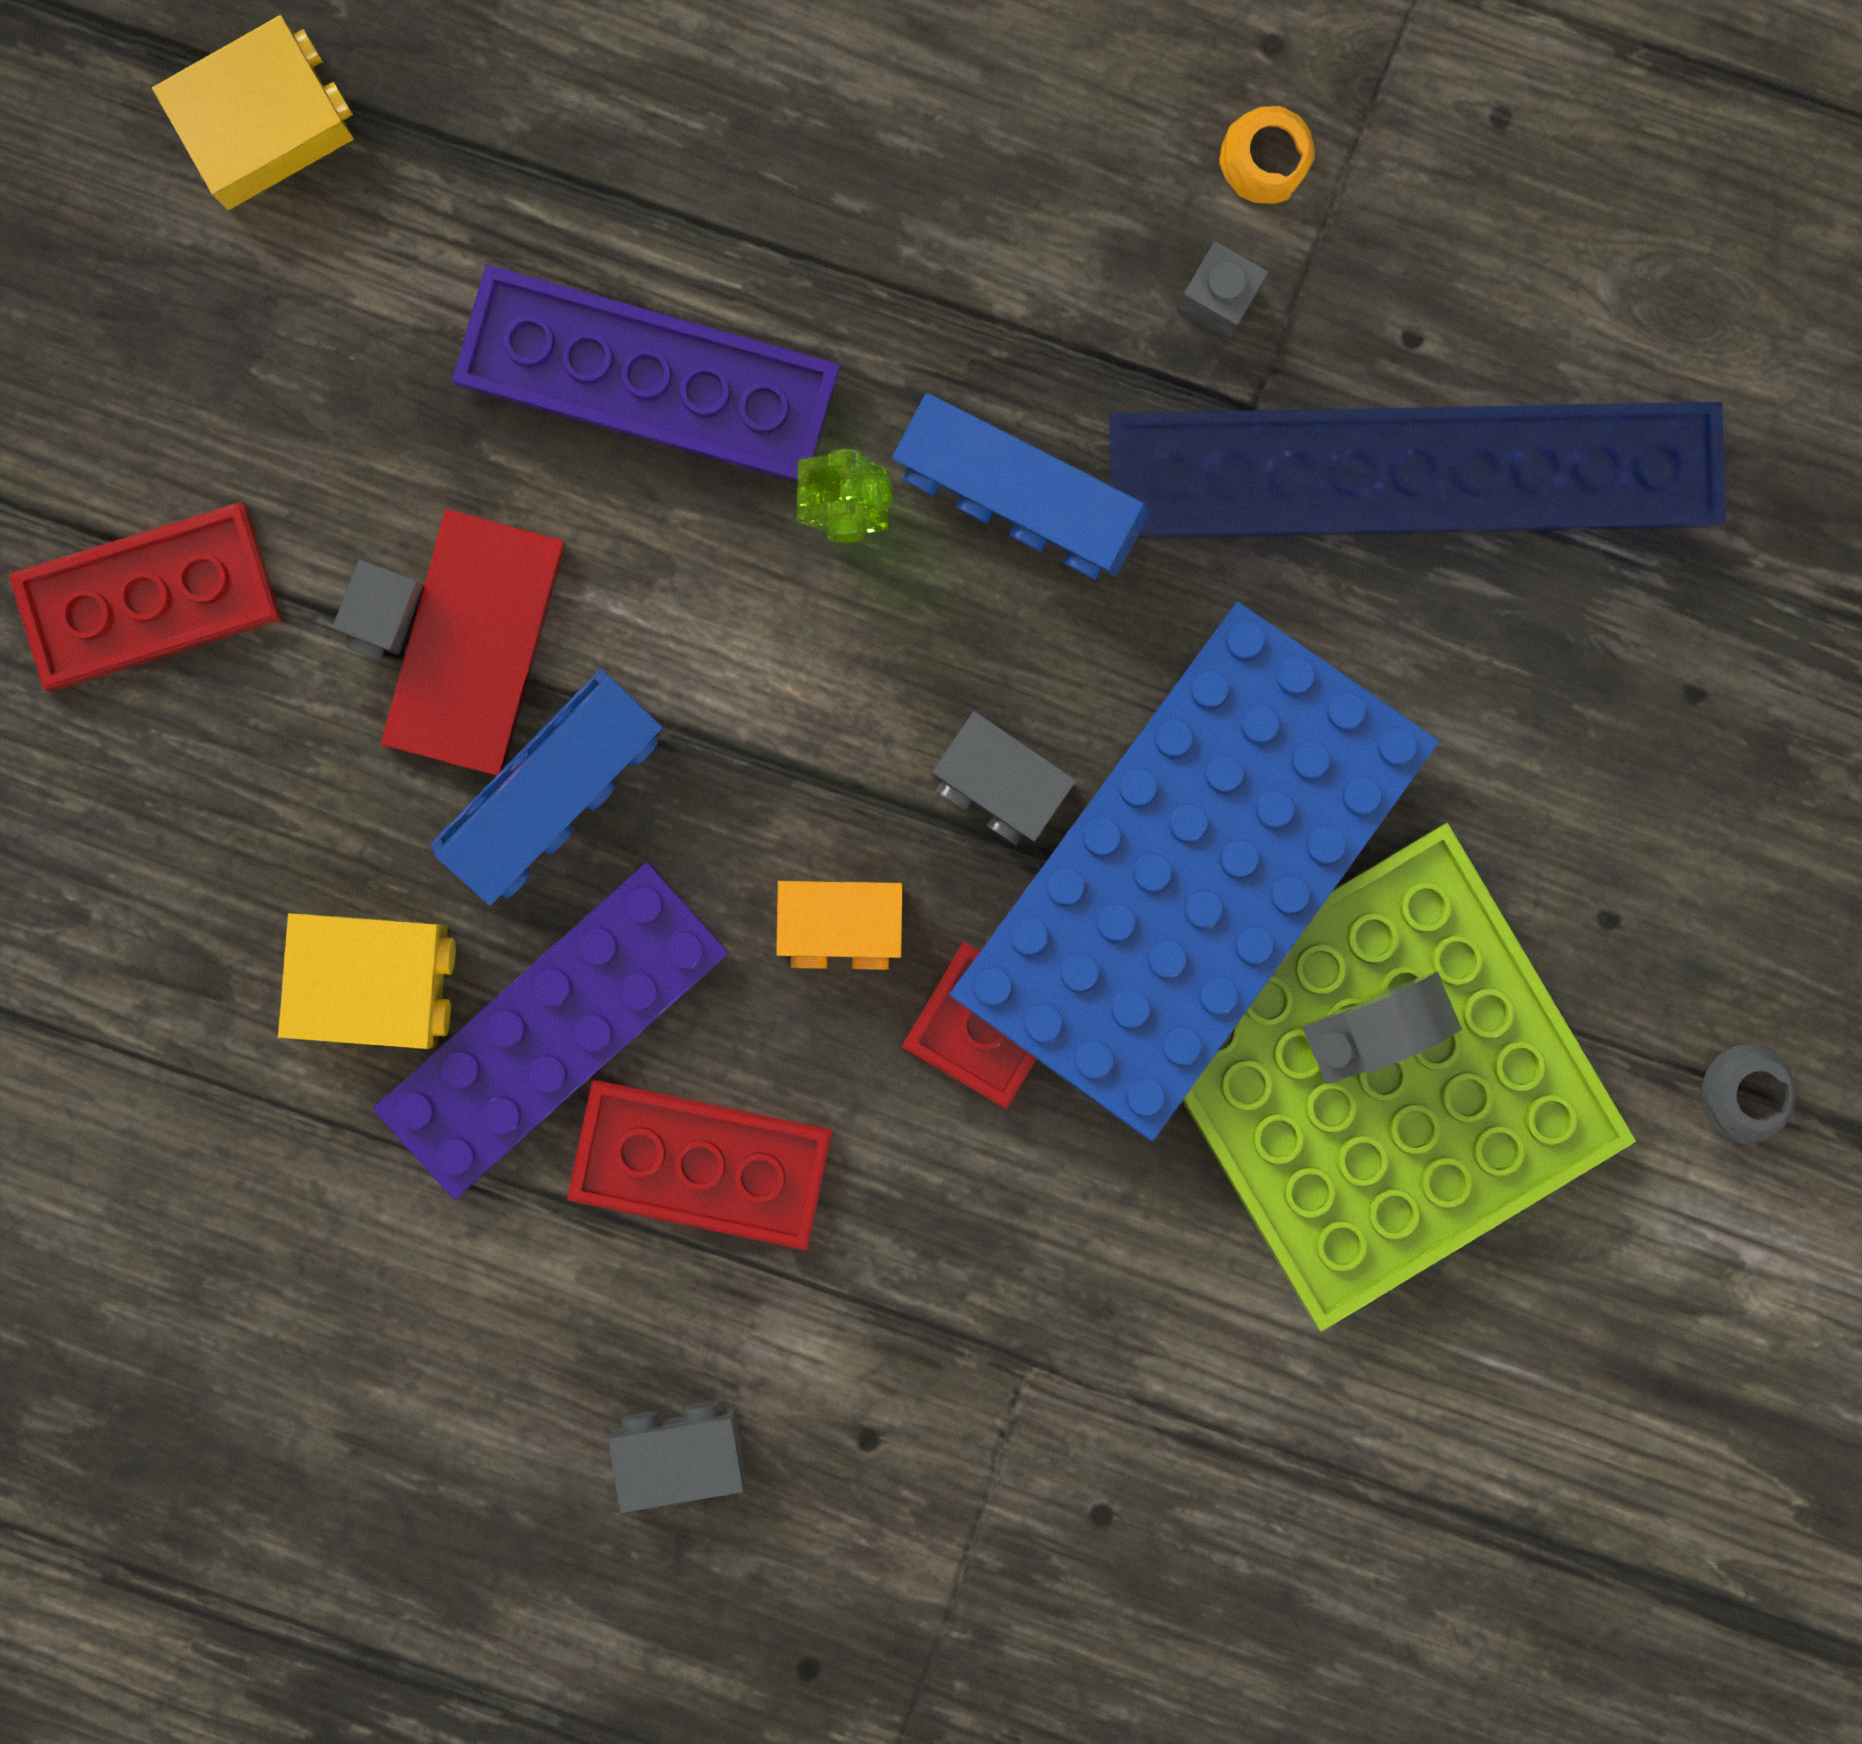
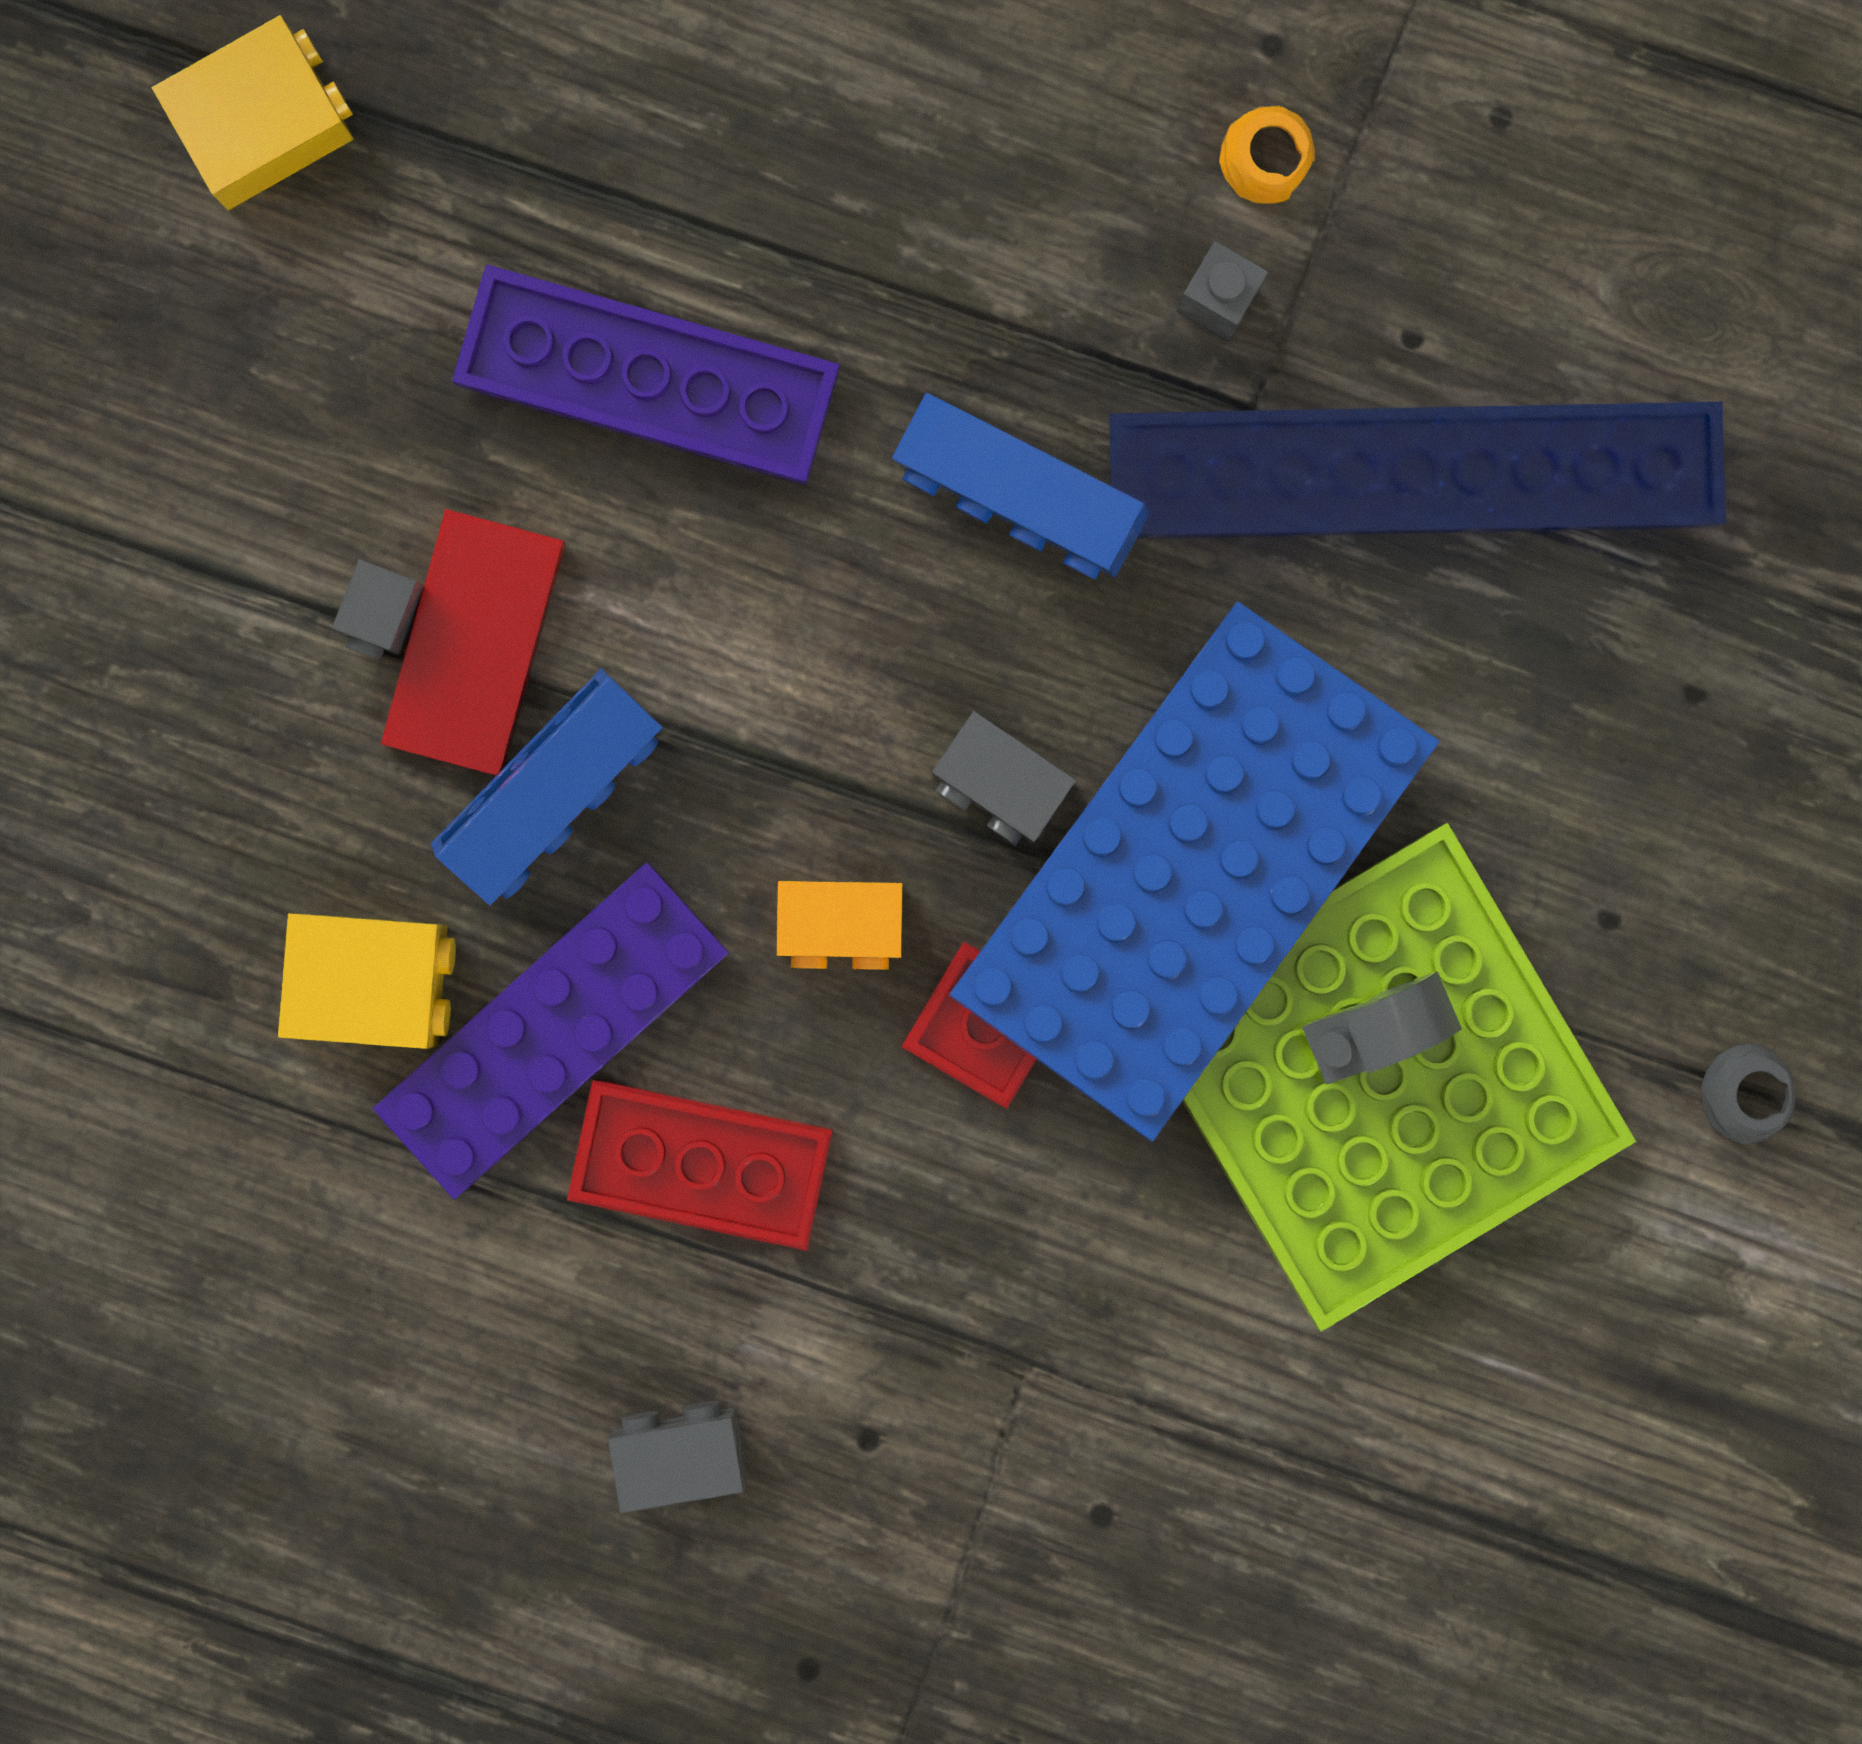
(145, 597): red tile -> none
(843, 495): clear neon green brick -> none

